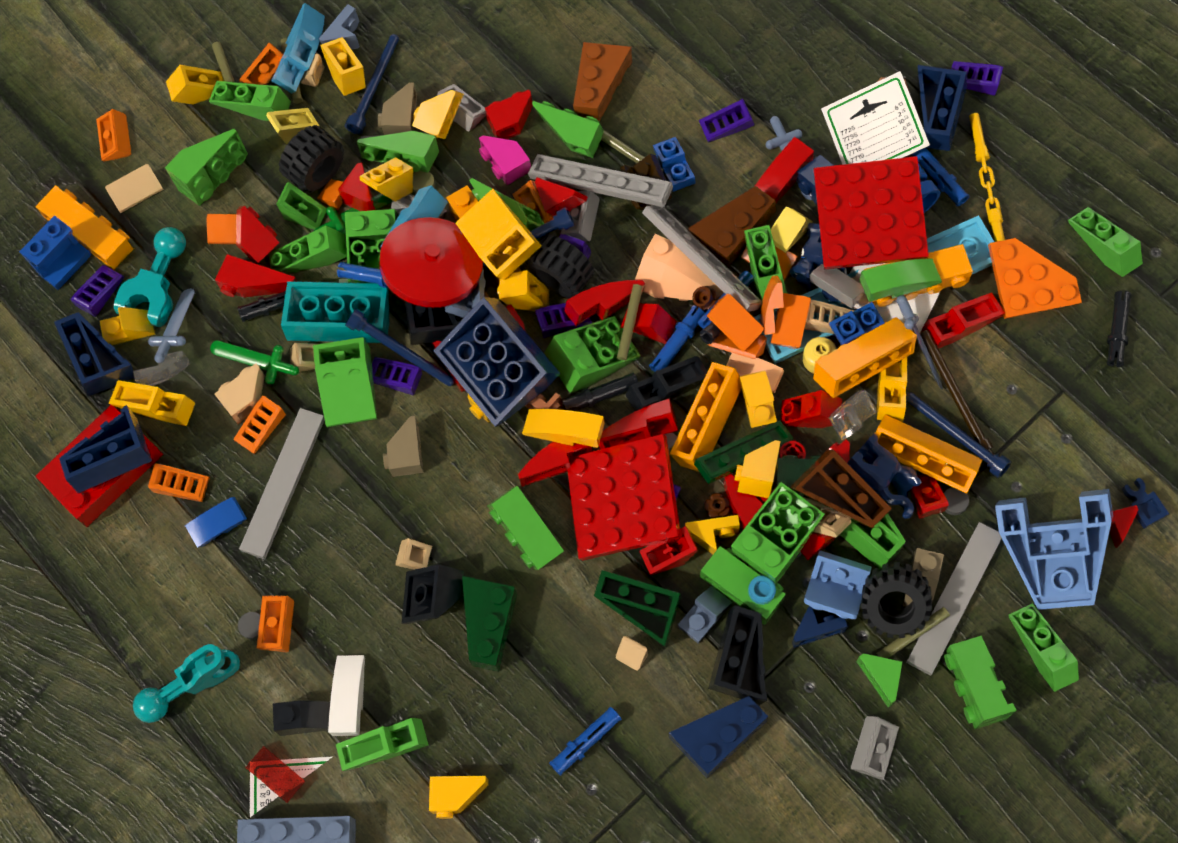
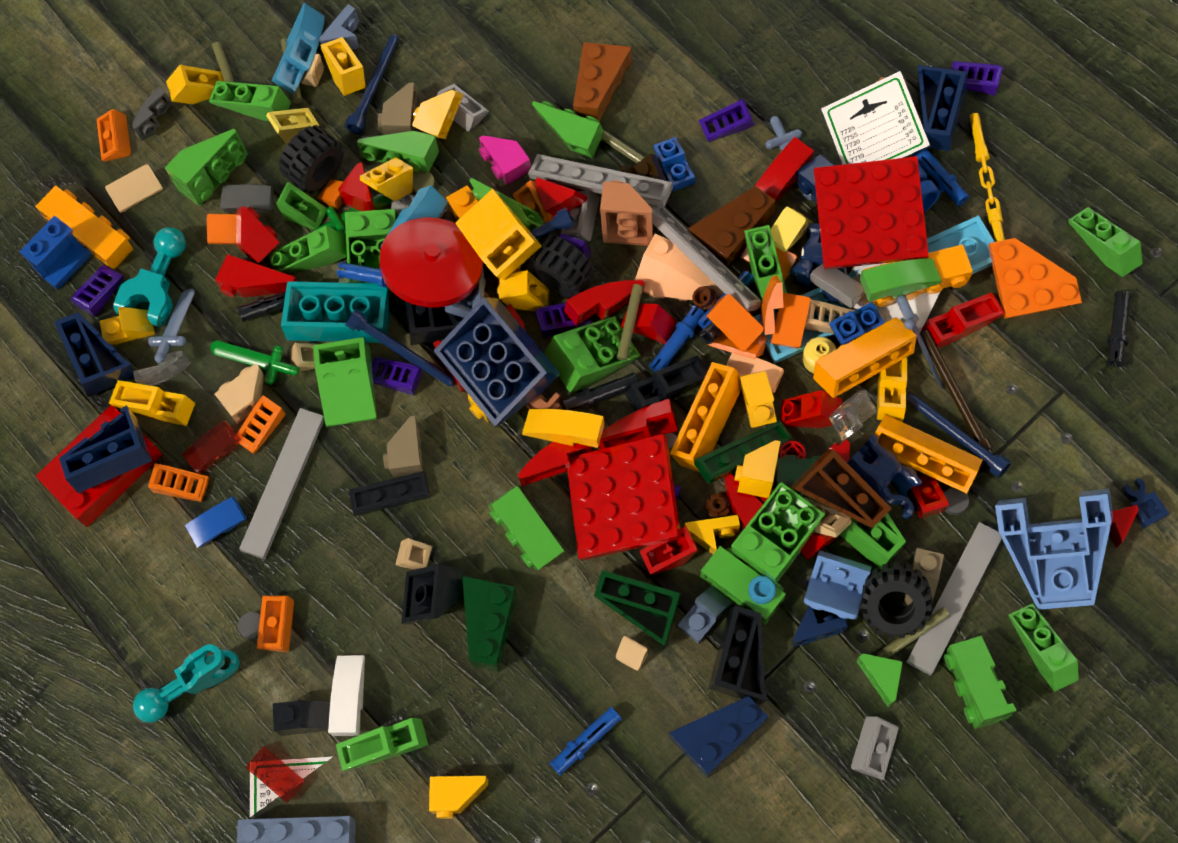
(145, 120): none -> dark grey slope
(210, 446): none -> clear red slope
(256, 196): none -> dark grey slope
(263, 67): orange slope -> none
(389, 493): none -> black tile
(509, 115): red slope -> none
(625, 215): none -> nougat slope

